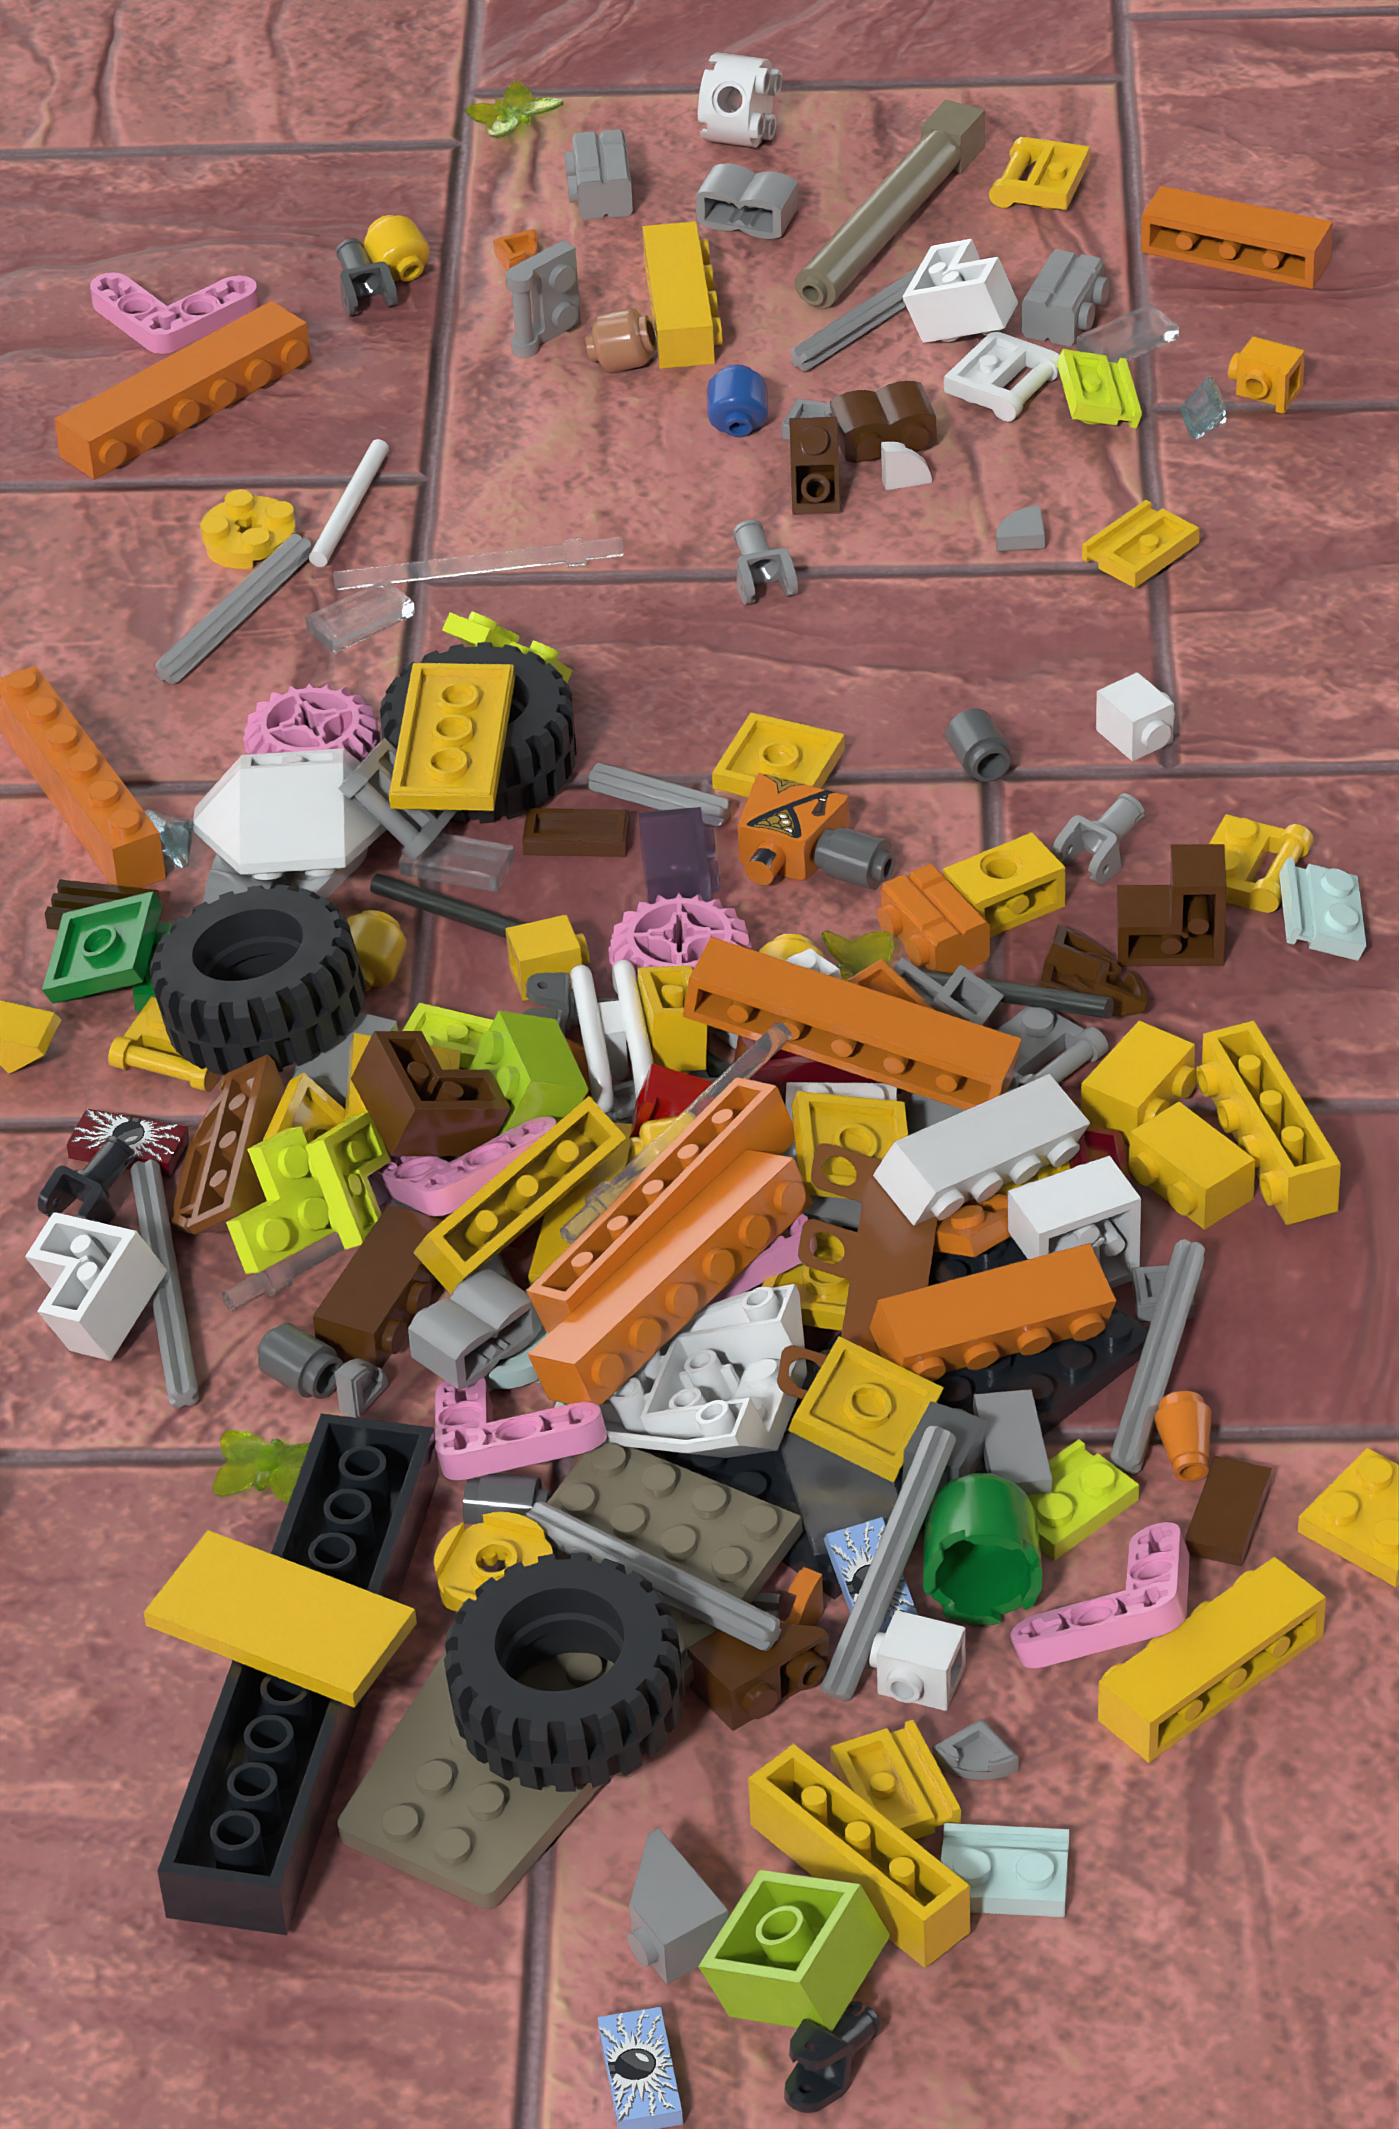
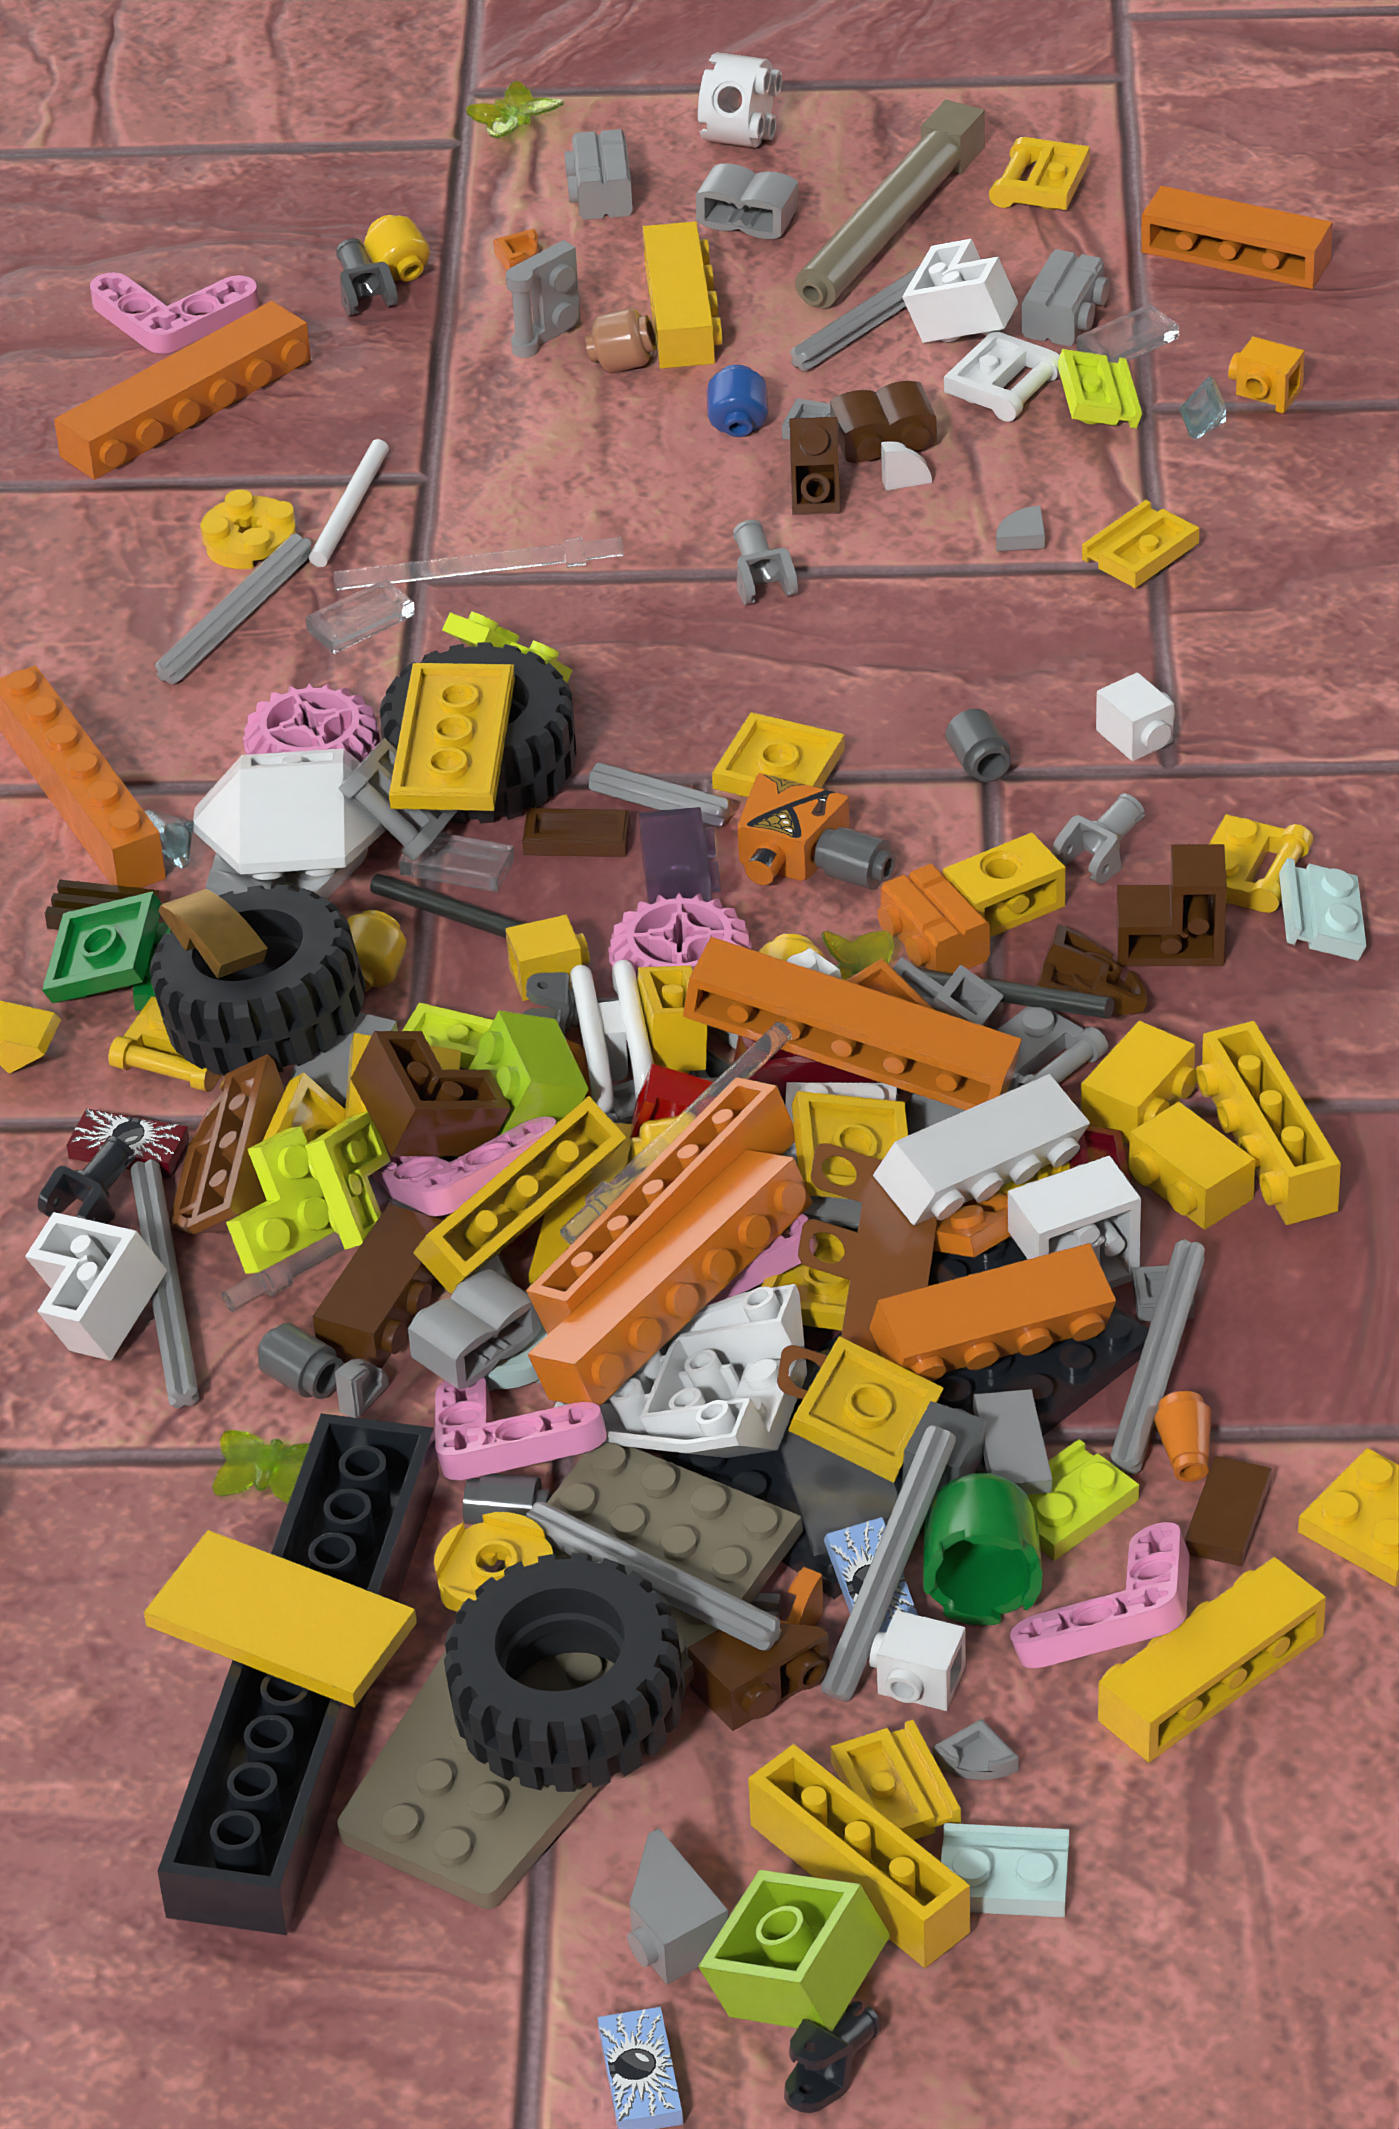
(215, 930): none -> pearl gold slope

